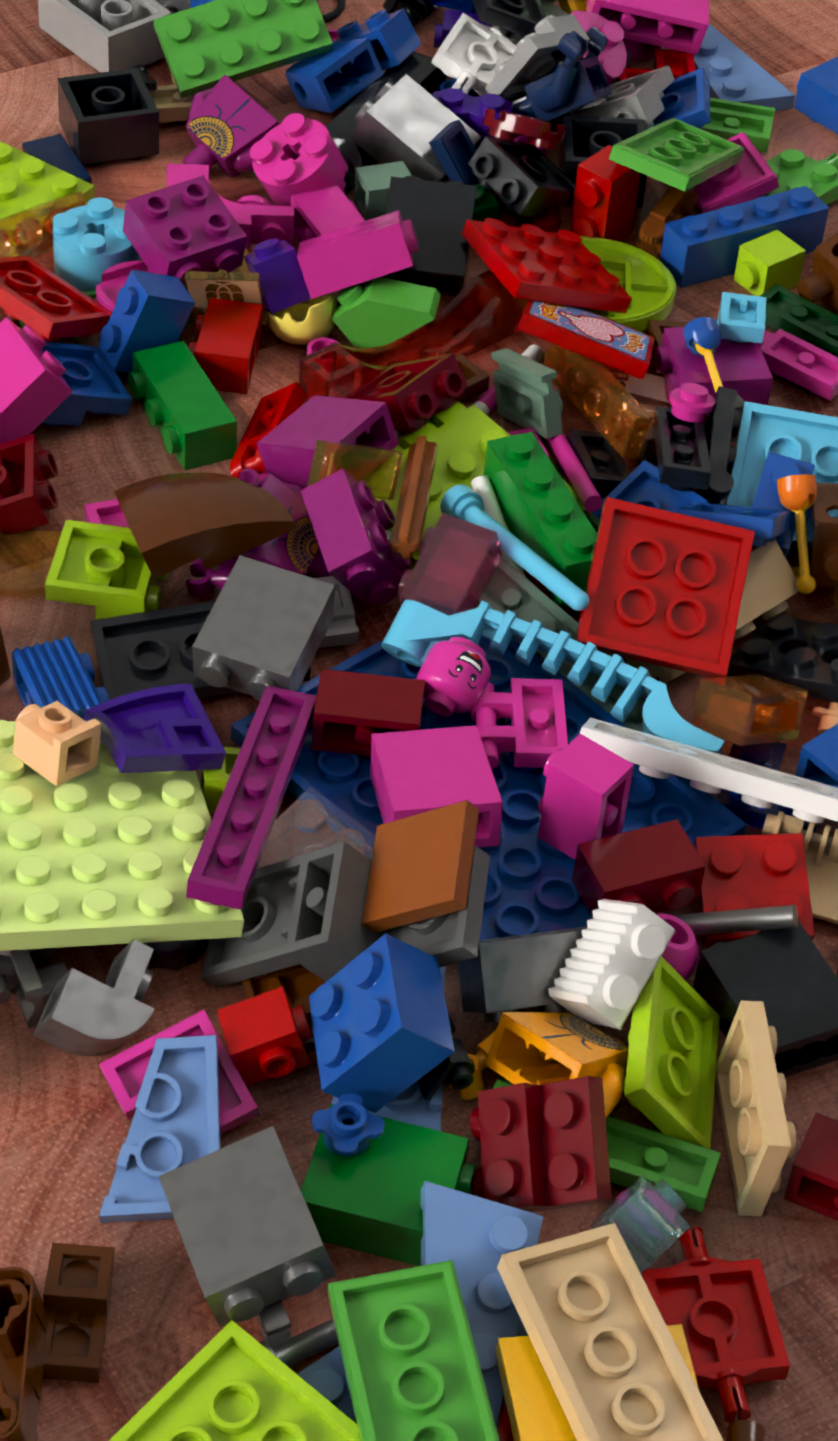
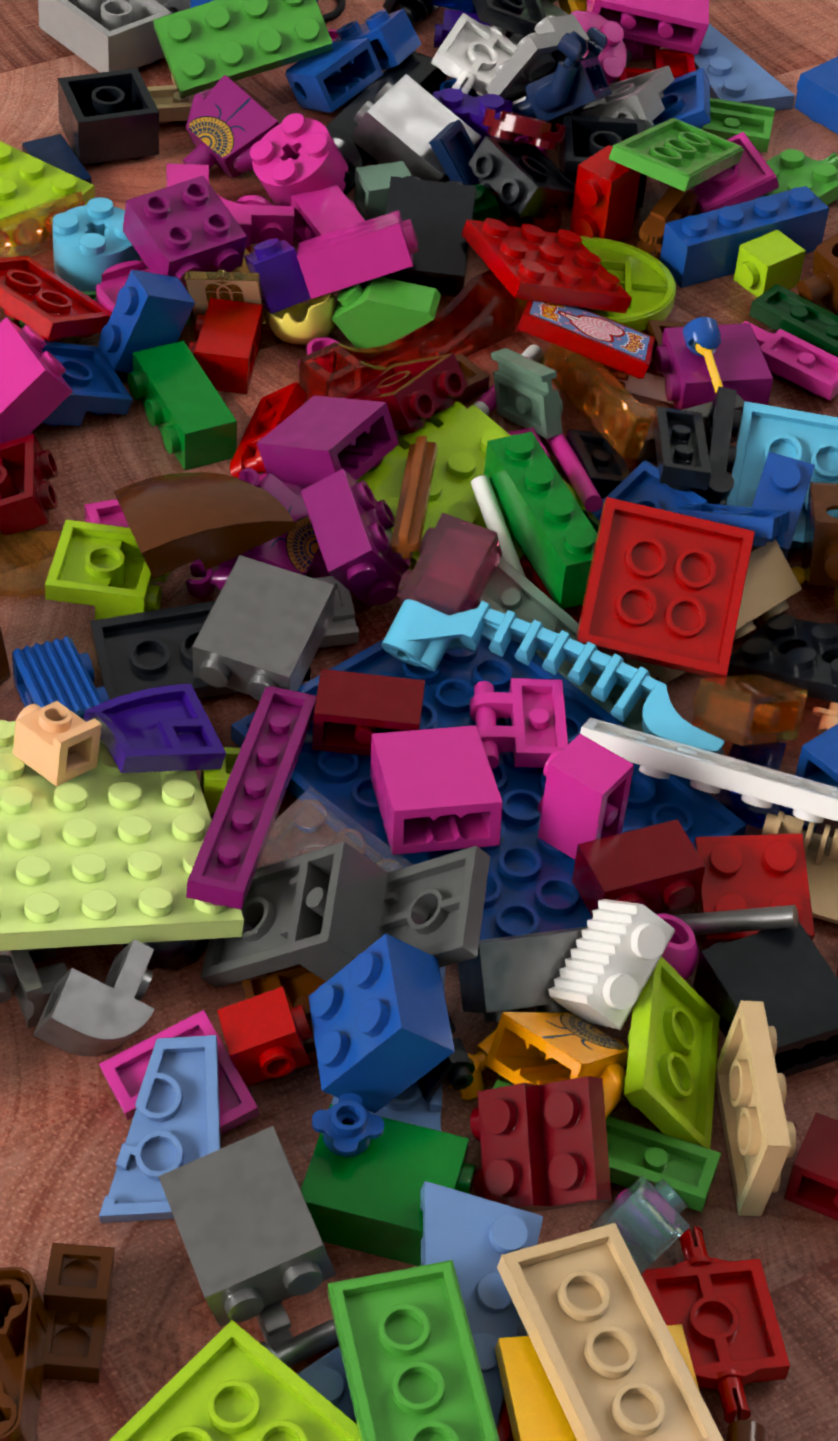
(150, 84): black hinge -> none
(371, 464): clear yellow tile -> none
(420, 867): dark orange tile -> none
(454, 676): dark pink head -> none
(469, 506): medium azure piece -> none
(691, 402): dark pink plate -> none
(742, 317): medium azure bracket -> none
(798, 495): hinge -> none

